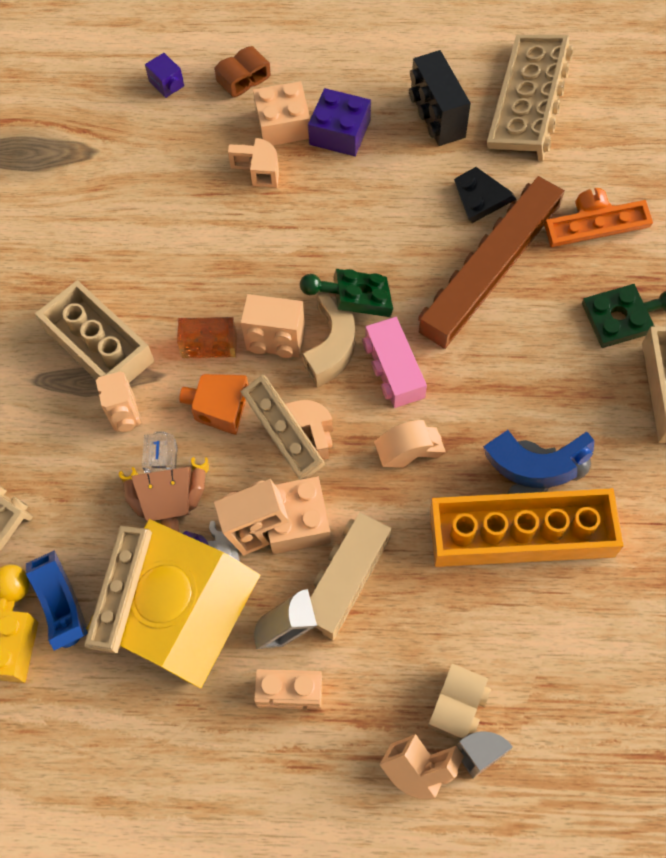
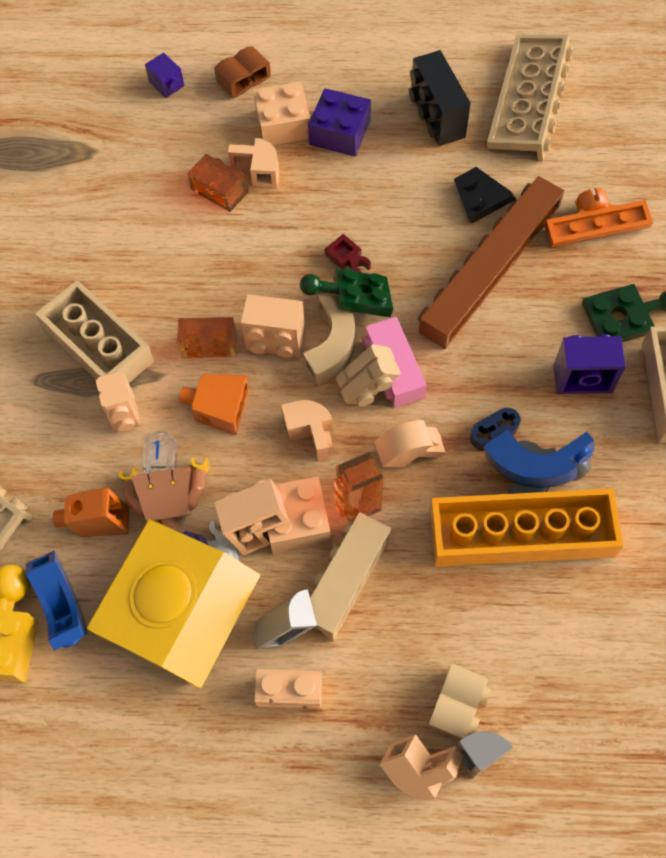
(94, 514): none -> orange torso
(118, 589): tan tile -> none
(218, 182): none -> clear orange brick
(283, 428): tan tile -> none
(346, 253): none -> dark red plate
(358, 487): none -> clear orange brick
(368, 375): none -> tan brick
(491, 424): none -> dark blue beam
(589, 364): none -> dark purple brick

